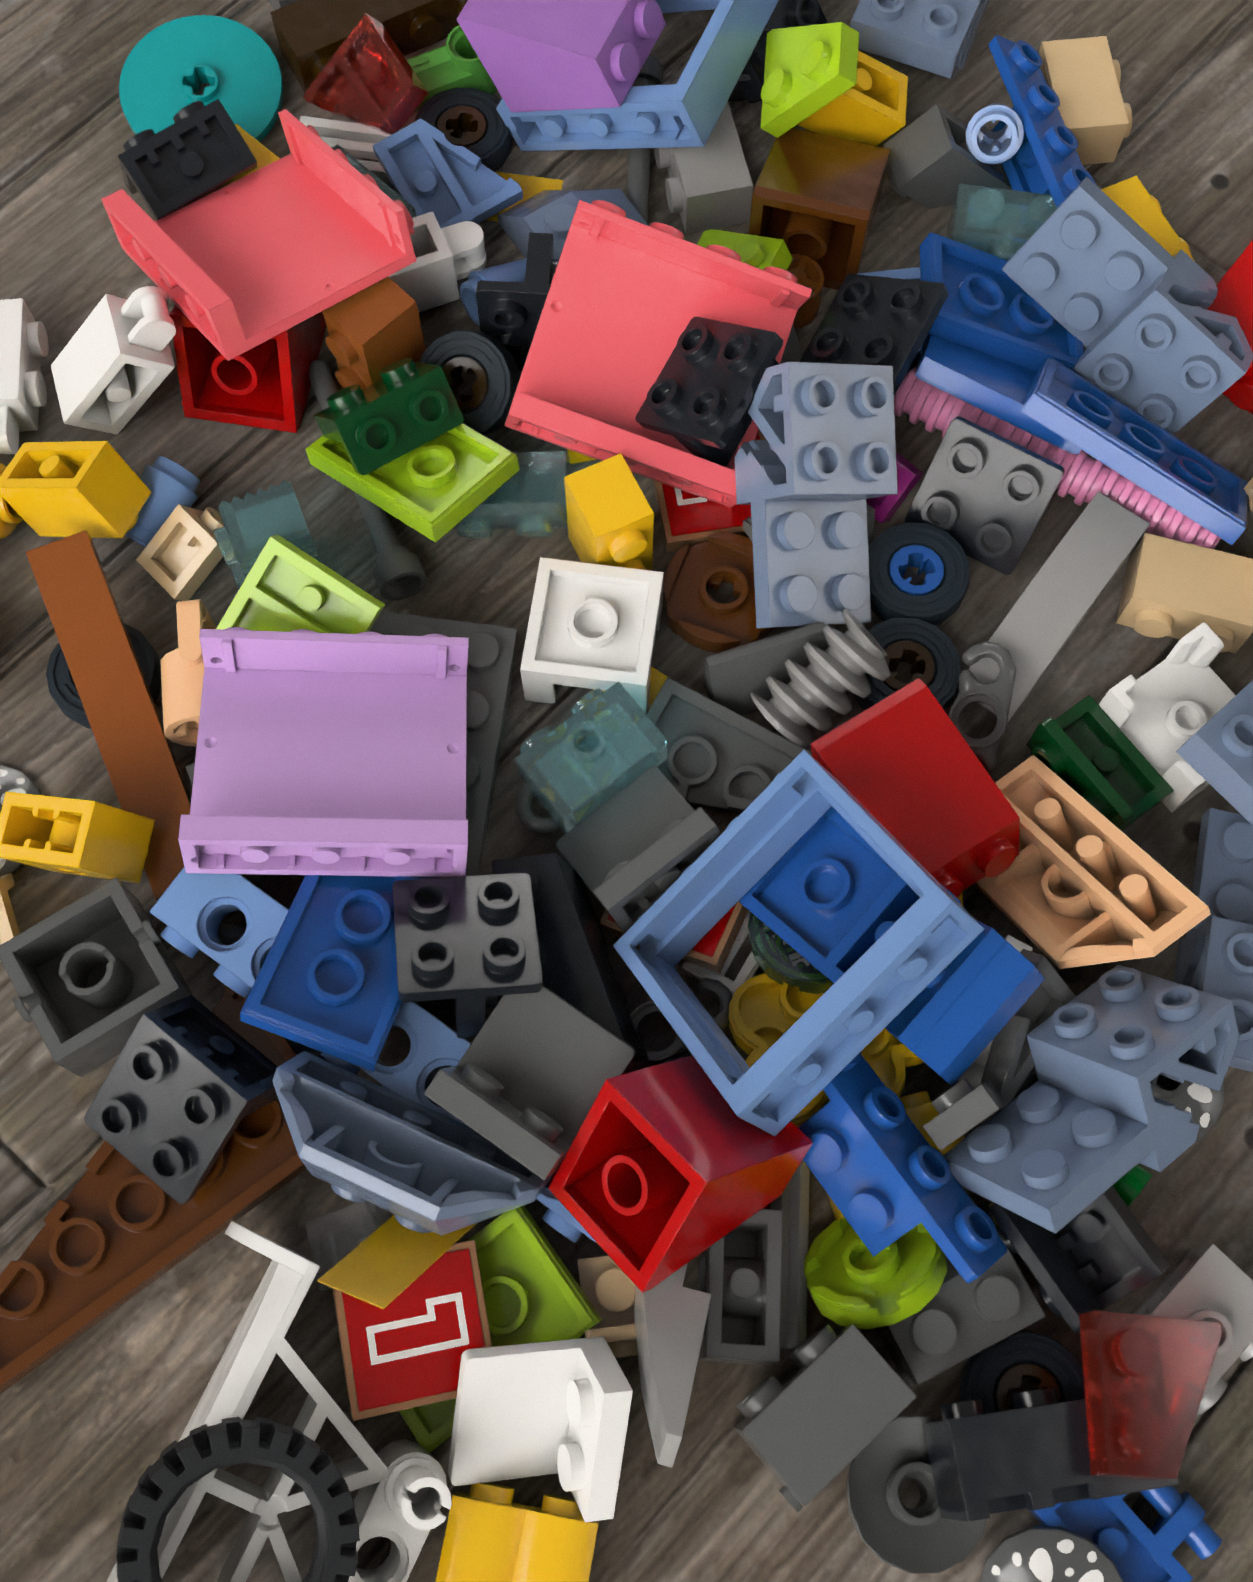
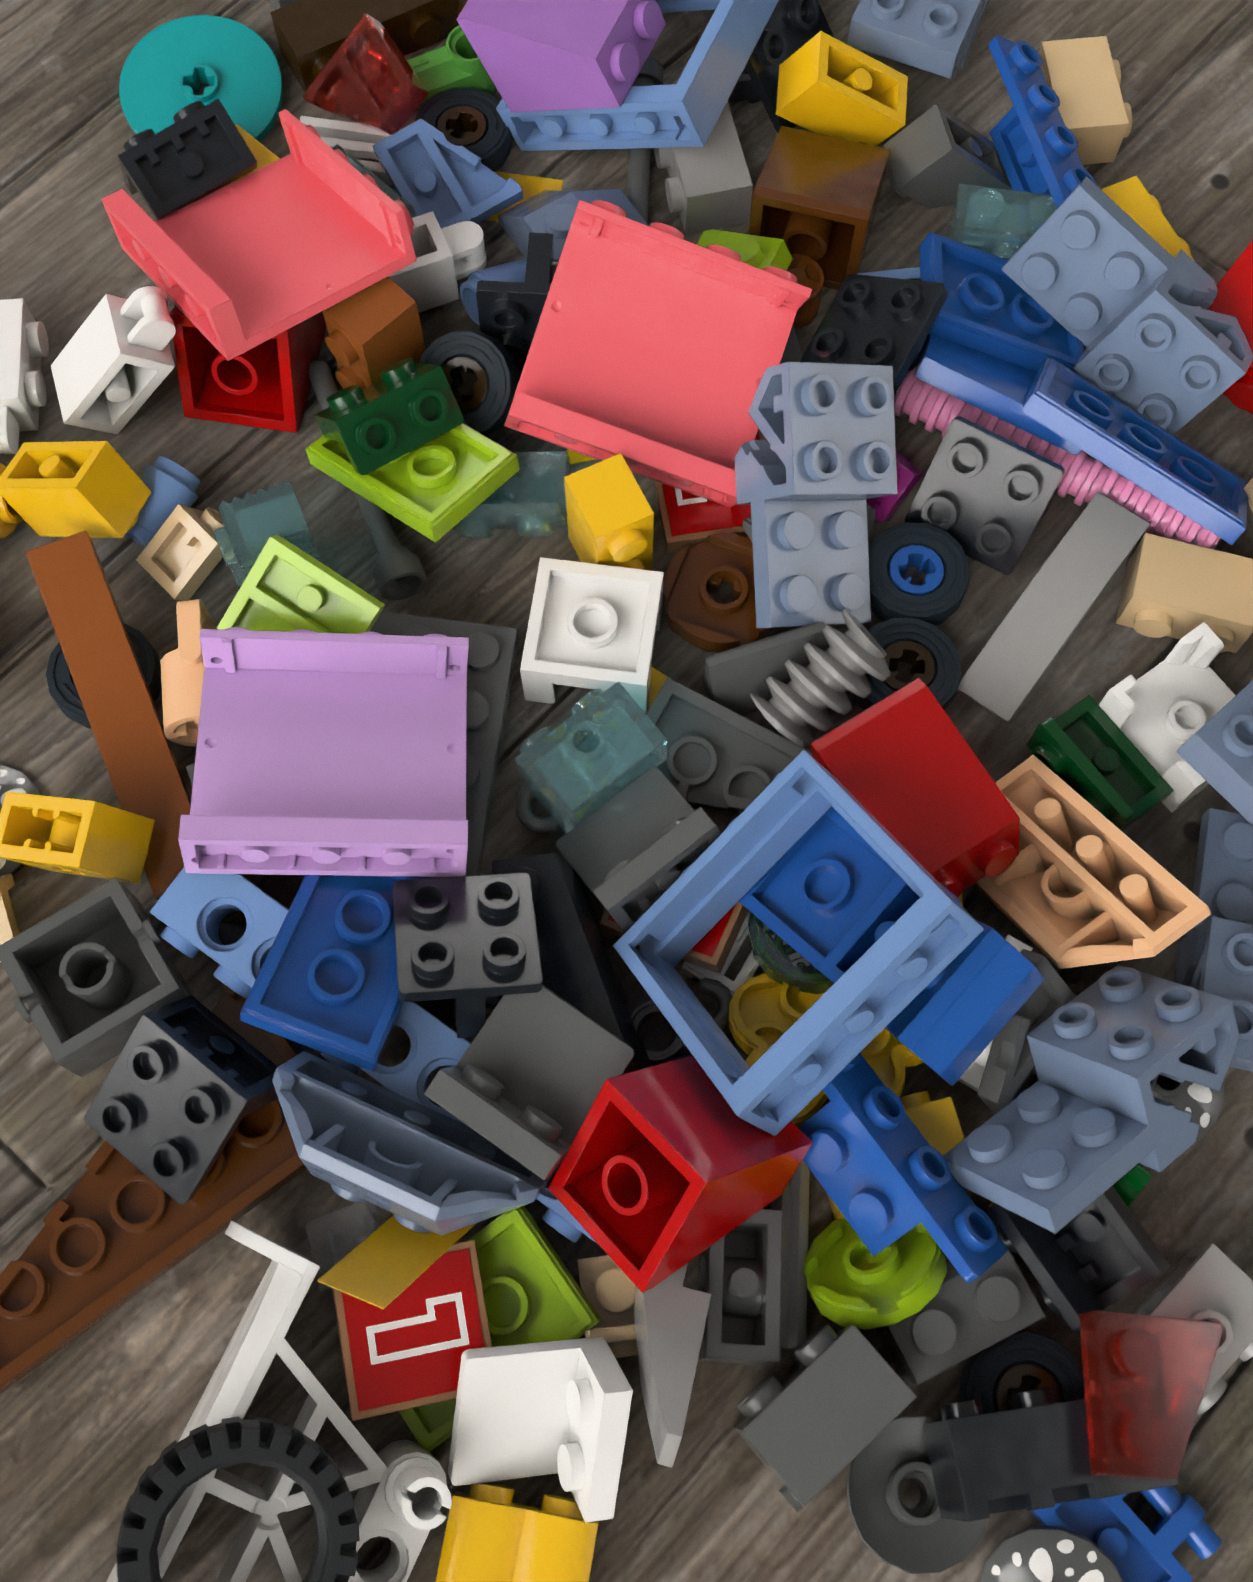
(710, 386): black bracket -> none
(806, 72): lime wing -> none
(962, 1110): dark grey plate -> none
(994, 146): medium blue cone -> none
(995, 694): dark grey piece -> none

